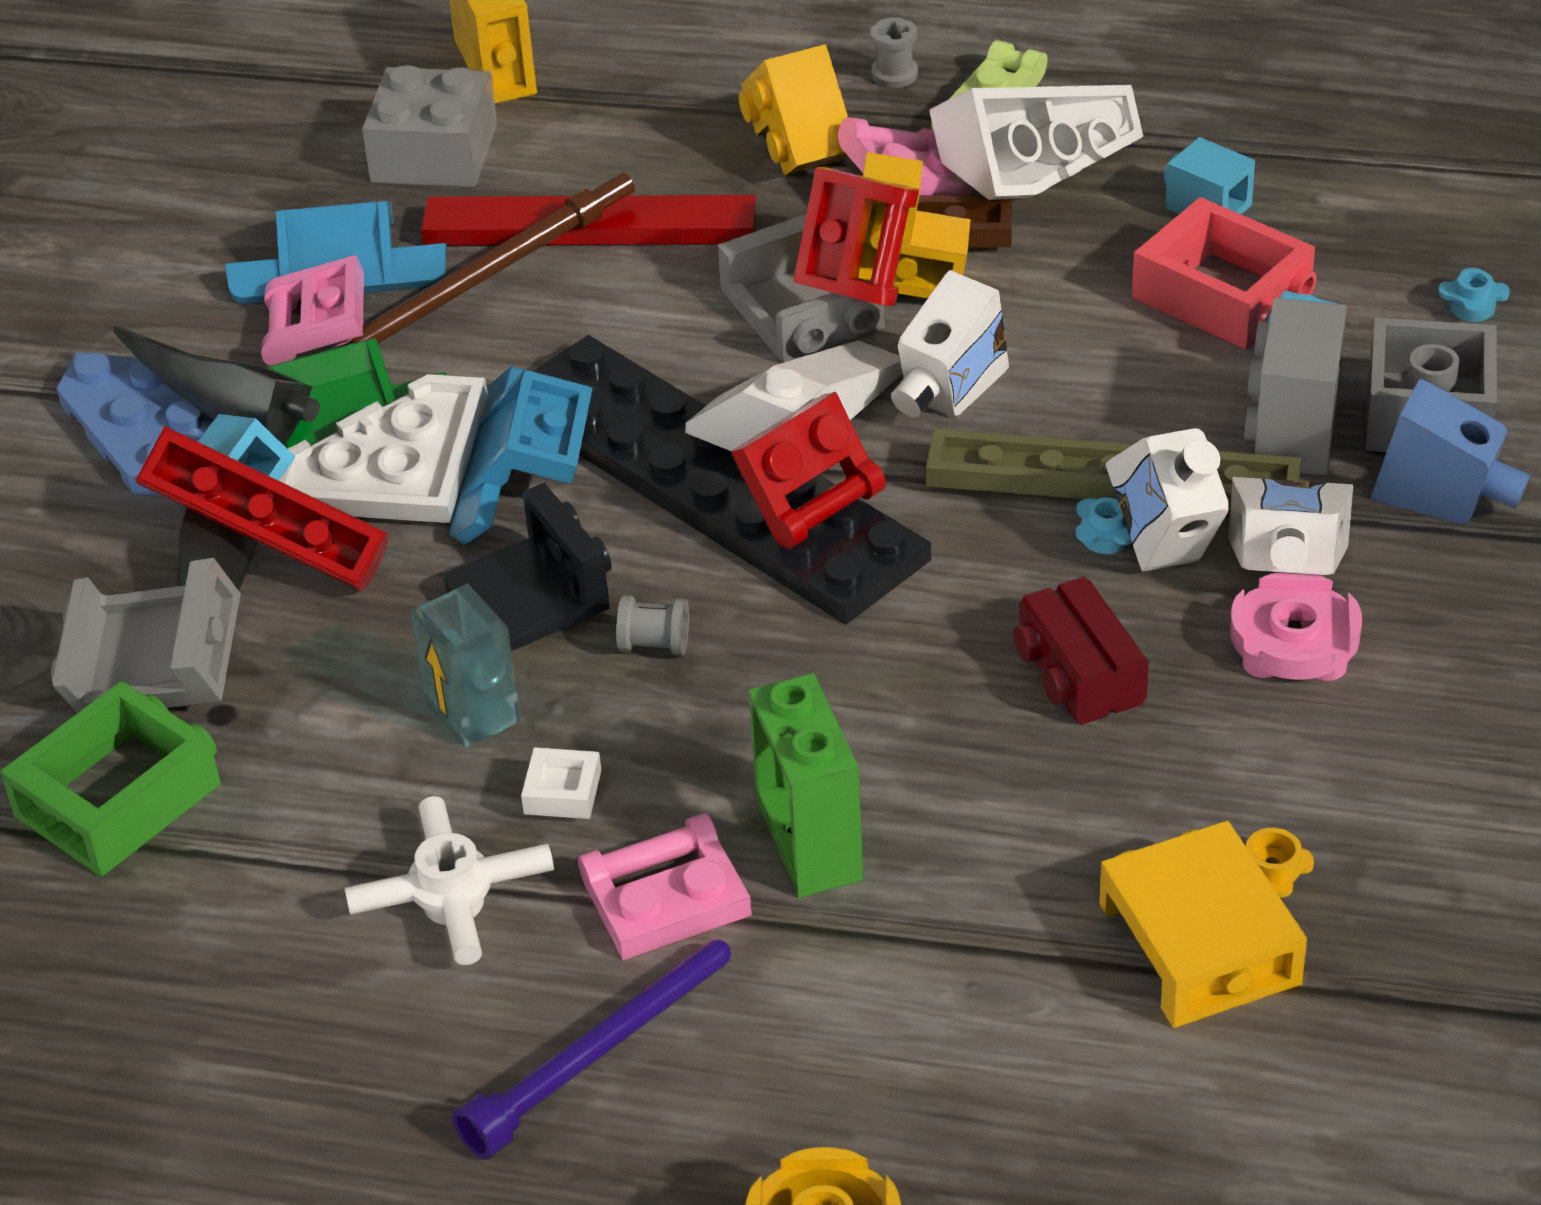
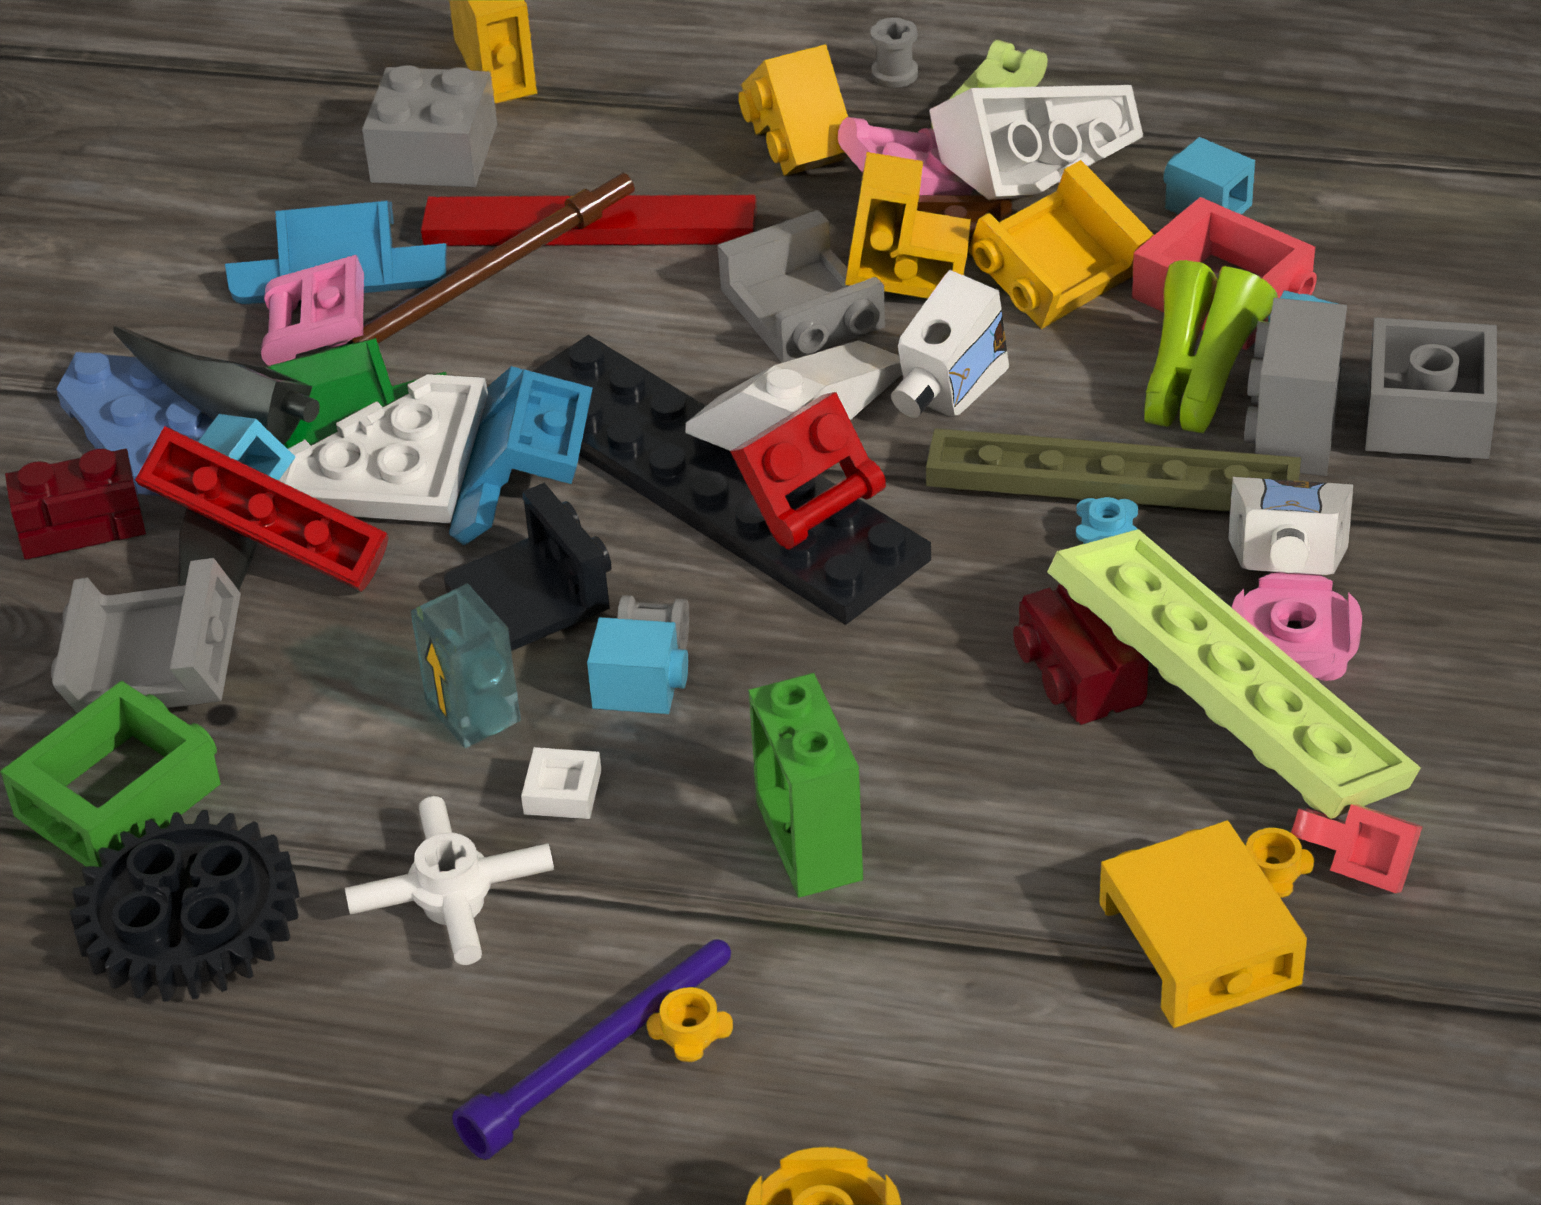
(74, 502): none -> dark red brick
(230, 915): none -> black gear
(635, 665): none -> medium azure brick
(671, 902): bright pink plate -> none
(689, 1008): none -> yellow plate
(838, 231): red plate -> none
(1061, 247): none -> yellow panel
(1169, 496): white torso -> none
(1233, 312): none -> lime piece
(1234, 673): none -> yellowish green plate
(1367, 844): none -> coral plate
(1446, 459): medium blue torso -> none
(1473, 295): medium azure plate -> none

